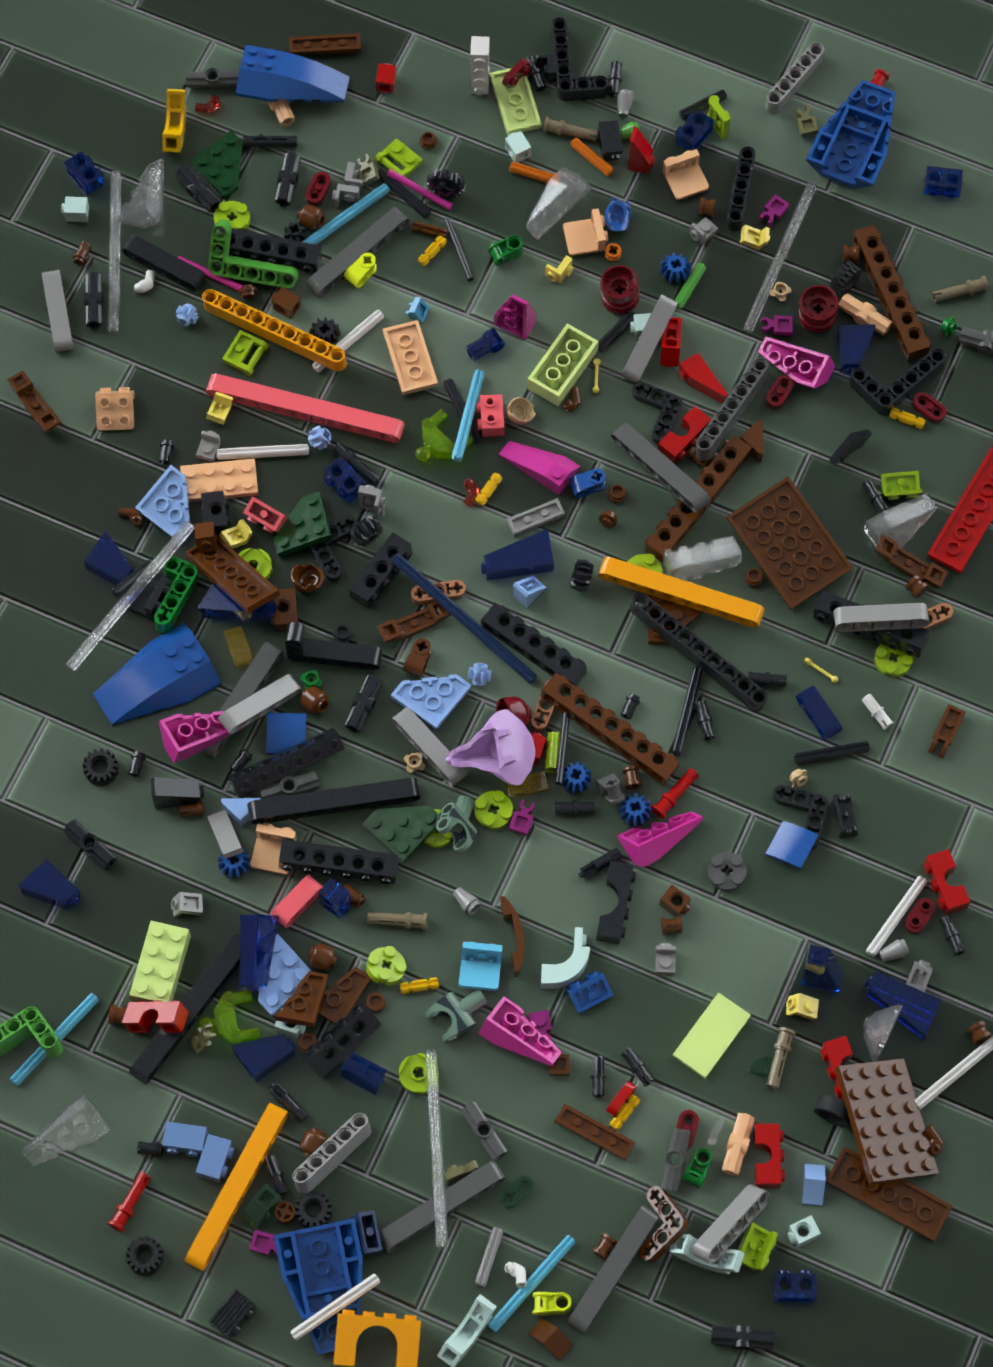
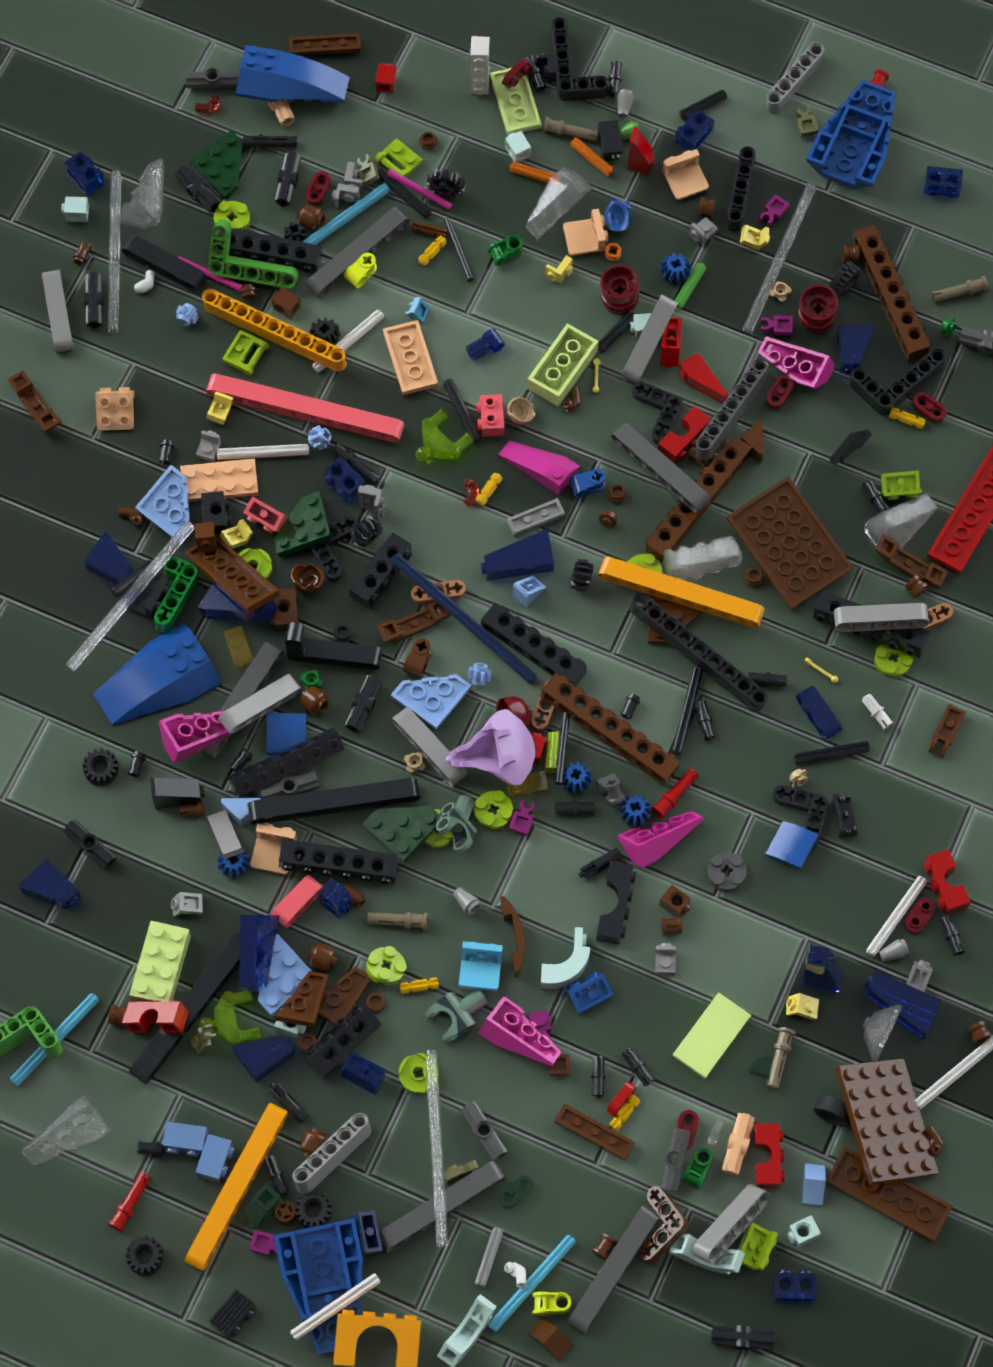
(175, 121): yellow arch -> none
(468, 415): medium azure axle -> none
(516, 317): dark pink wedge -> none
(631, 777): reddish brown bush -> none
(721, 117): lime plate -> none
(835, 1053): red arch -> none
(864, 313): light nougat piece -> none

